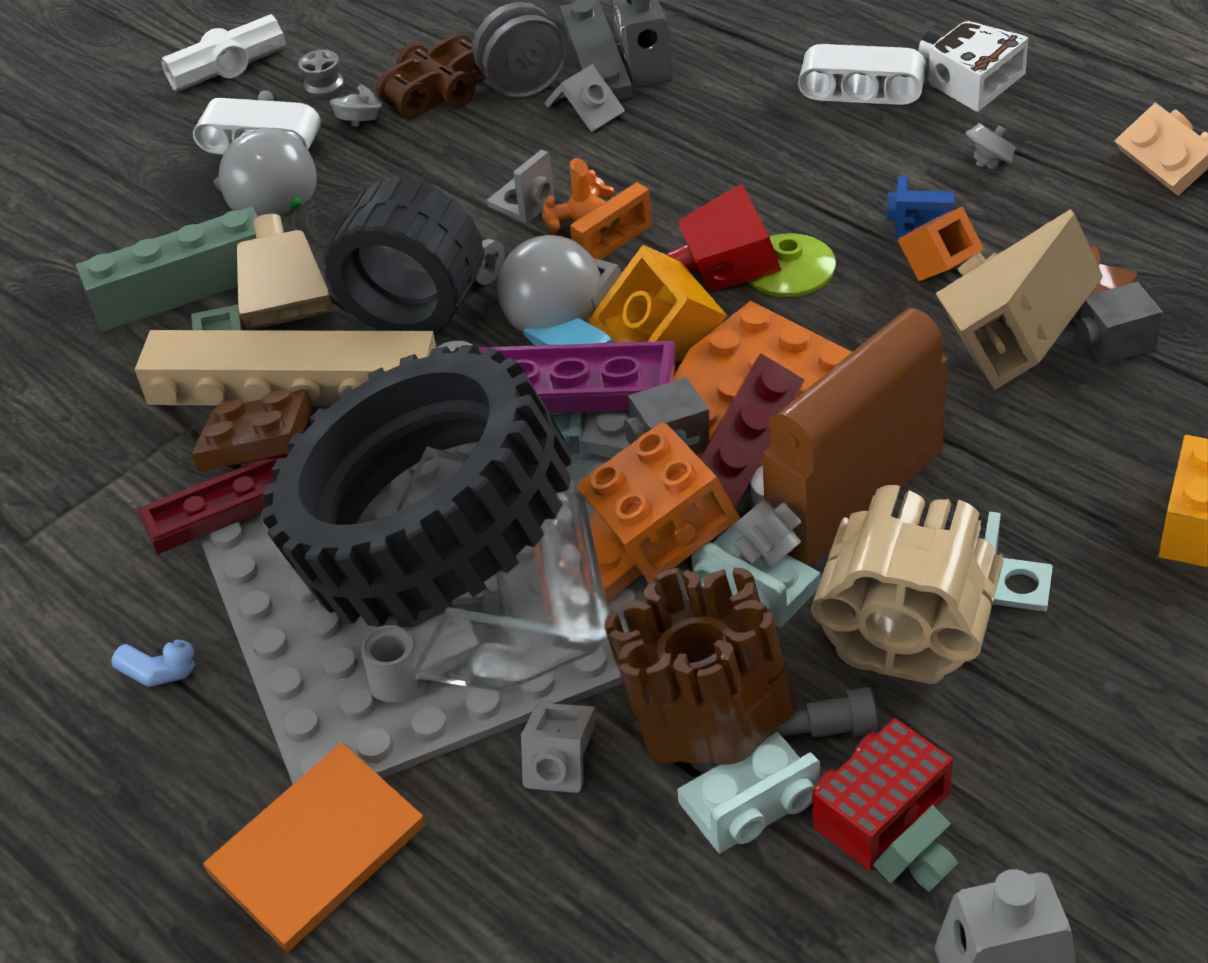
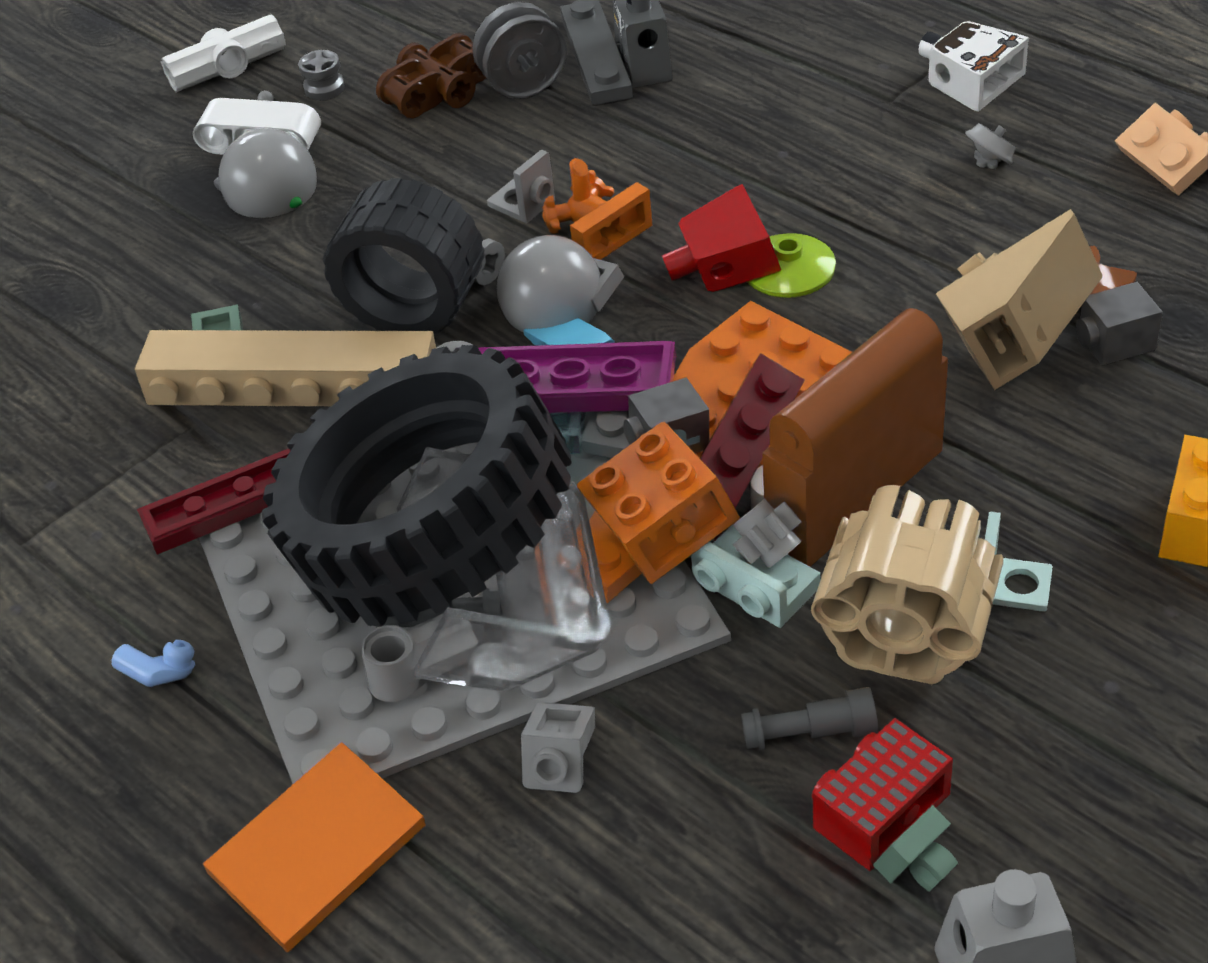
(166, 270): sand green slope -> none
(251, 429): reddish brown plate -> none
(278, 277): tan torso -> none
(357, 106): light grey hat -> none
(589, 98): light grey bracket -> none
(657, 302): light orange slope -> none
(702, 669): reddish brown piece -> none
(743, 798): light aqua bracket -> none
(880, 64): white beam -> none
(916, 208): blue bracket -> none
(940, 244): orange brick -> none

